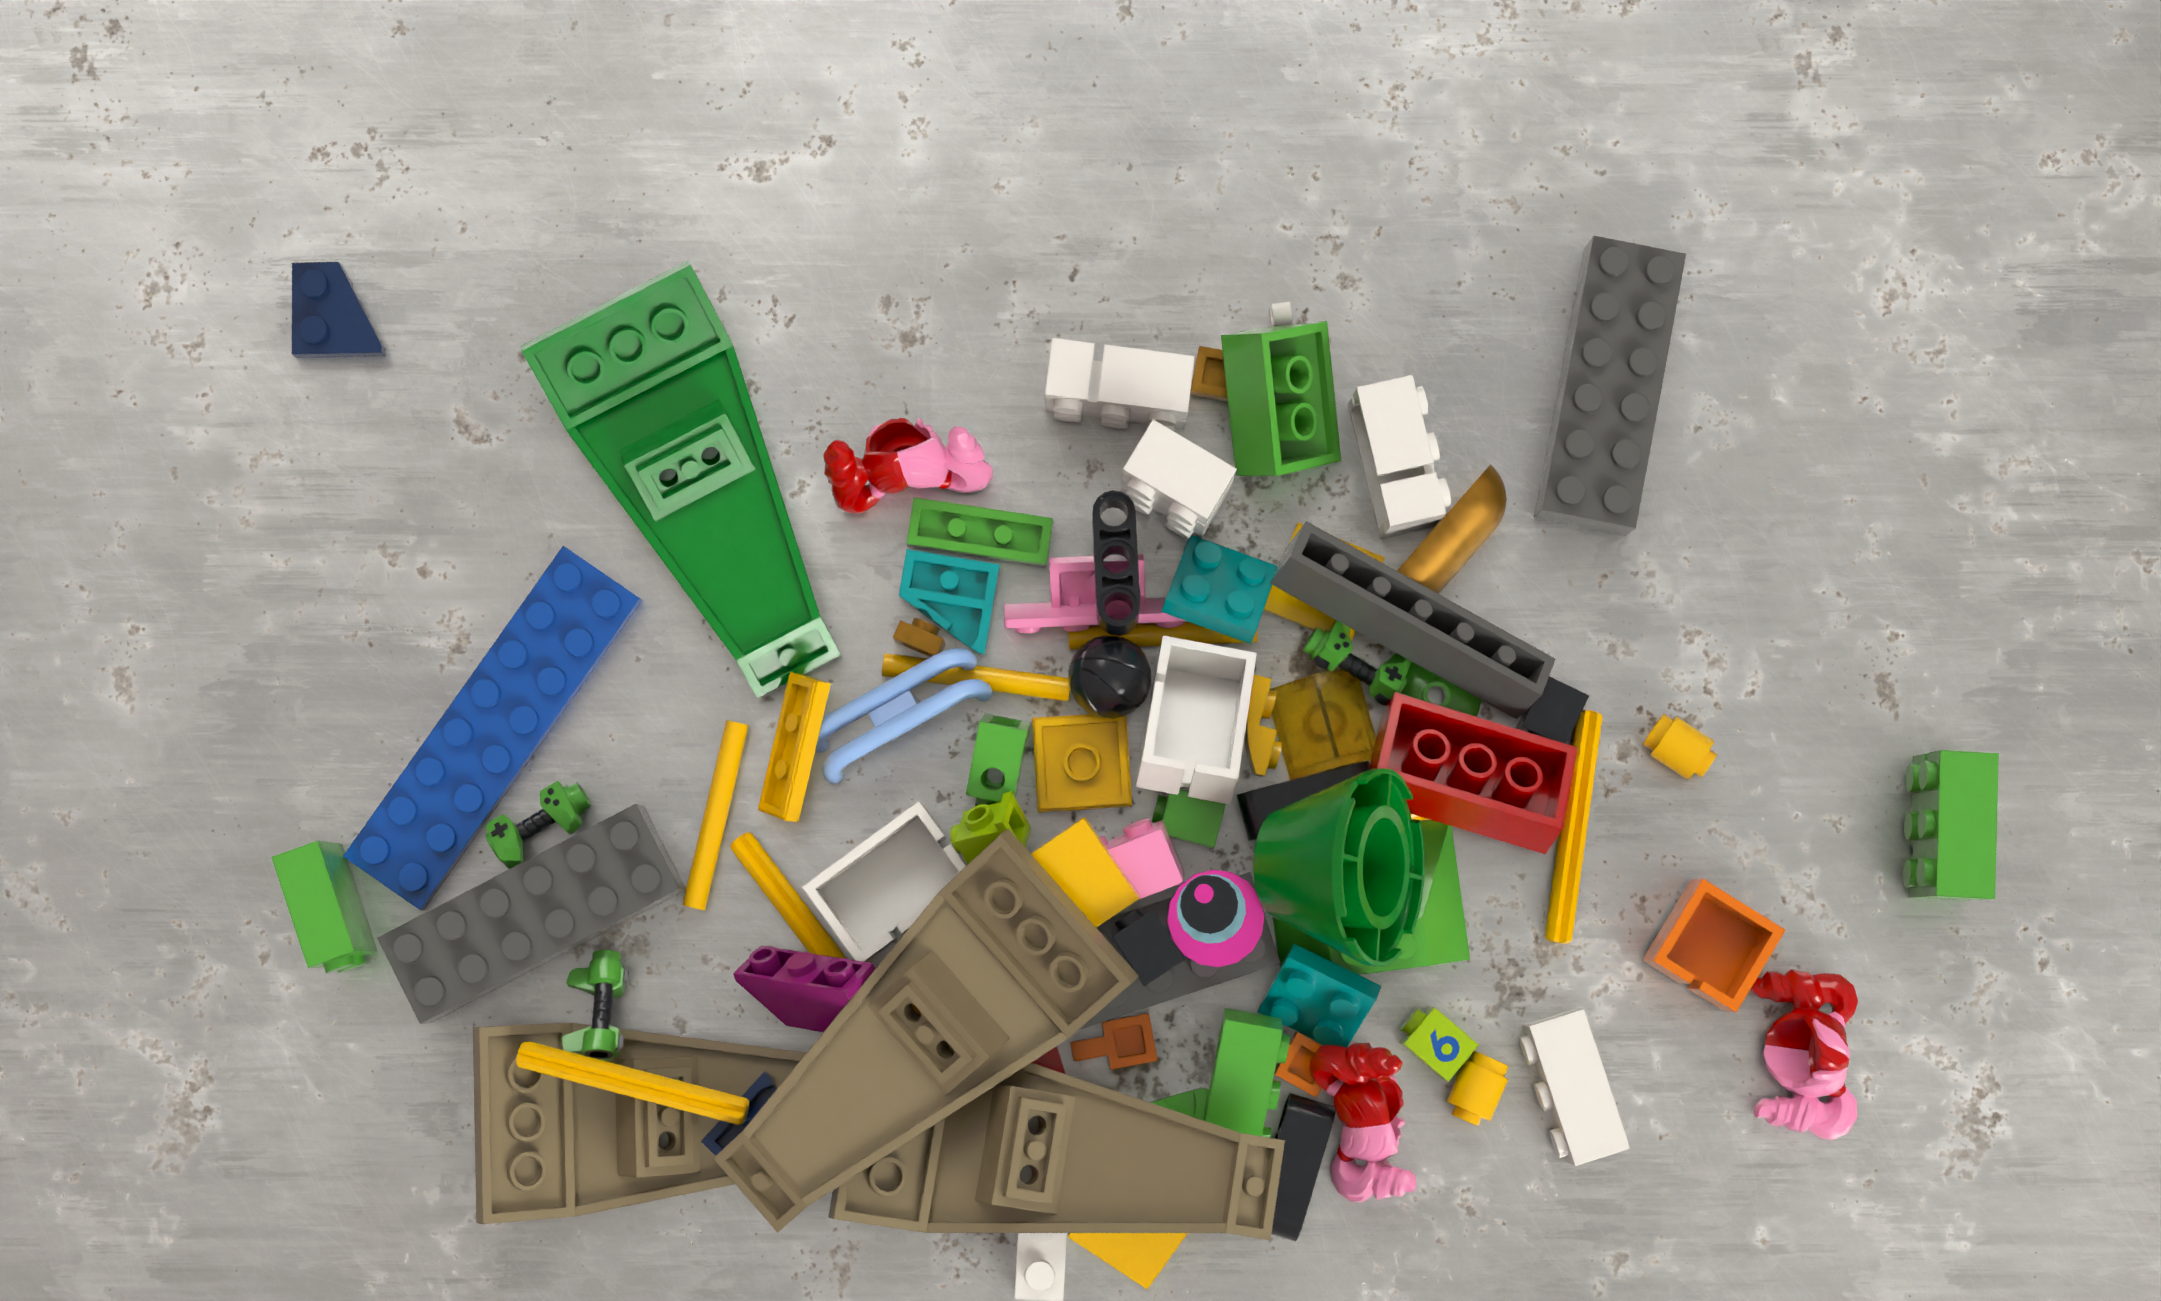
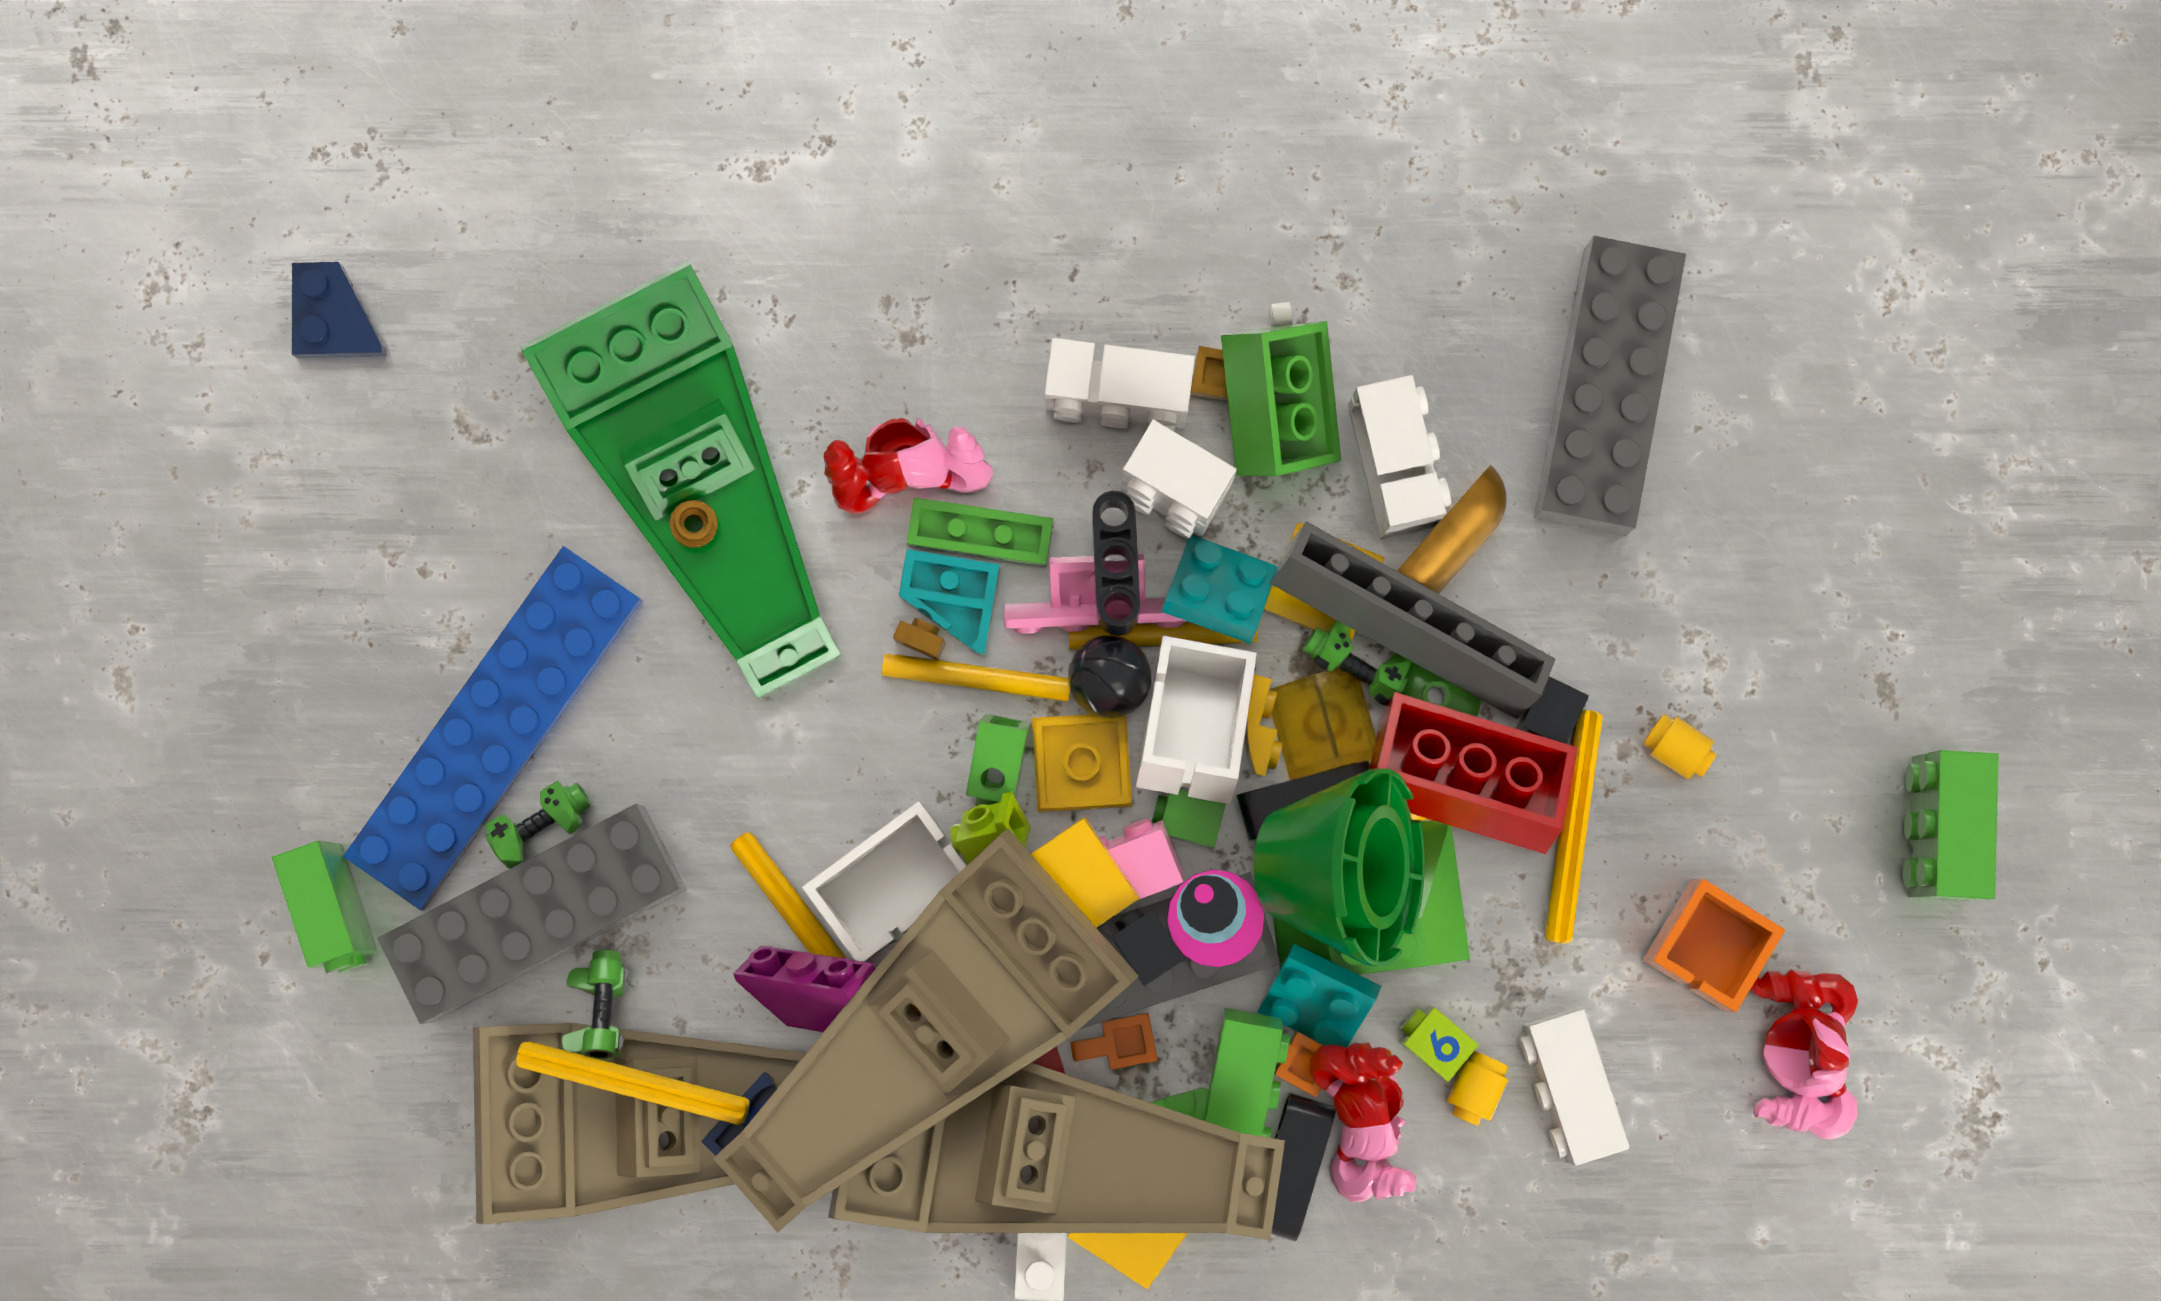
(697, 510): none -> pearl gold plate
(715, 815): yellow piece -> none
(794, 747): yellow tile -> none
(897, 709): light blue piece -> none

